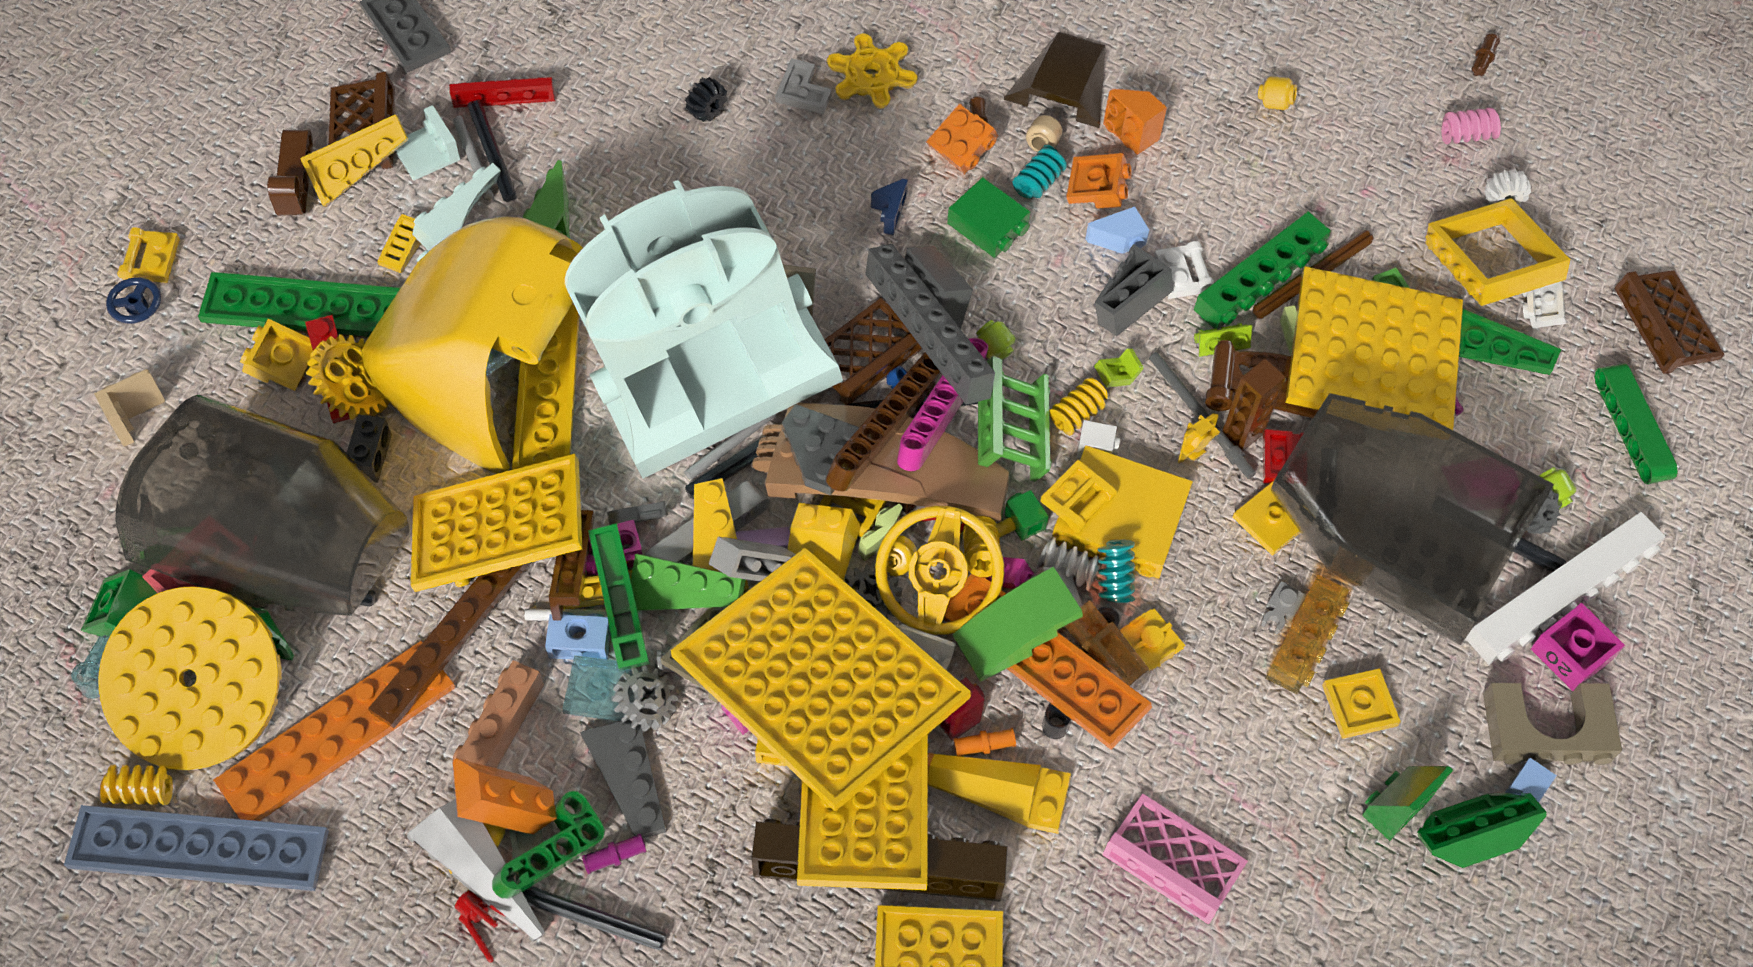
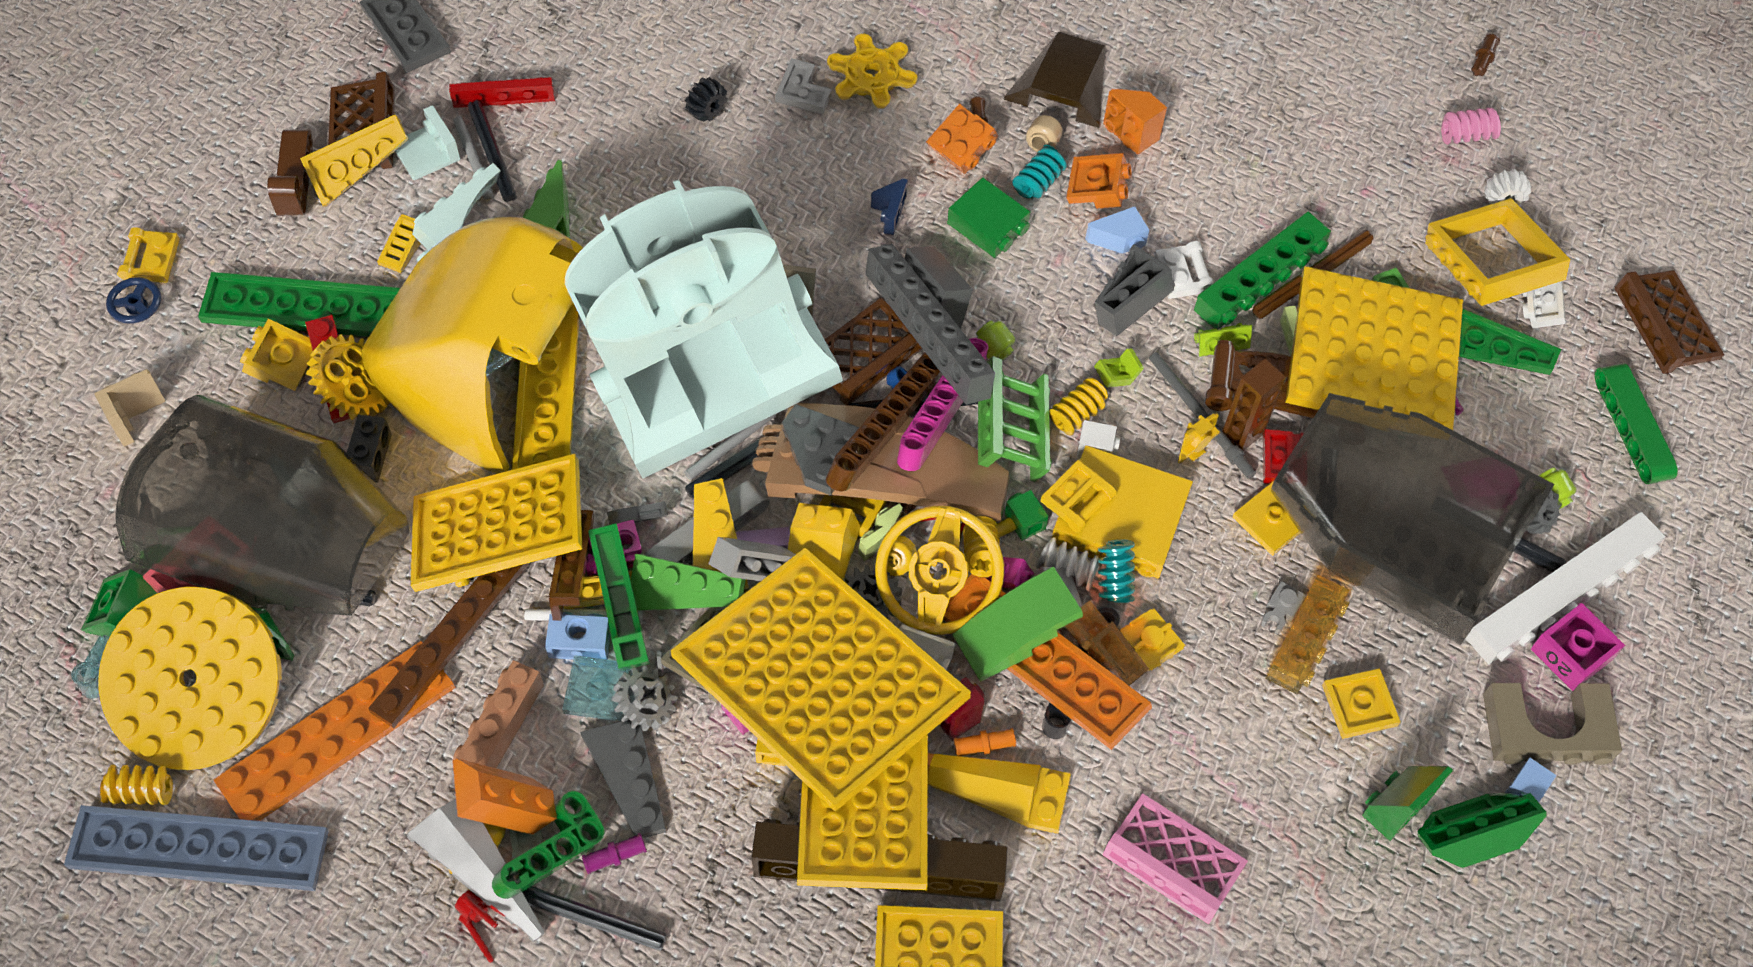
(1277, 93): yellow head -> none

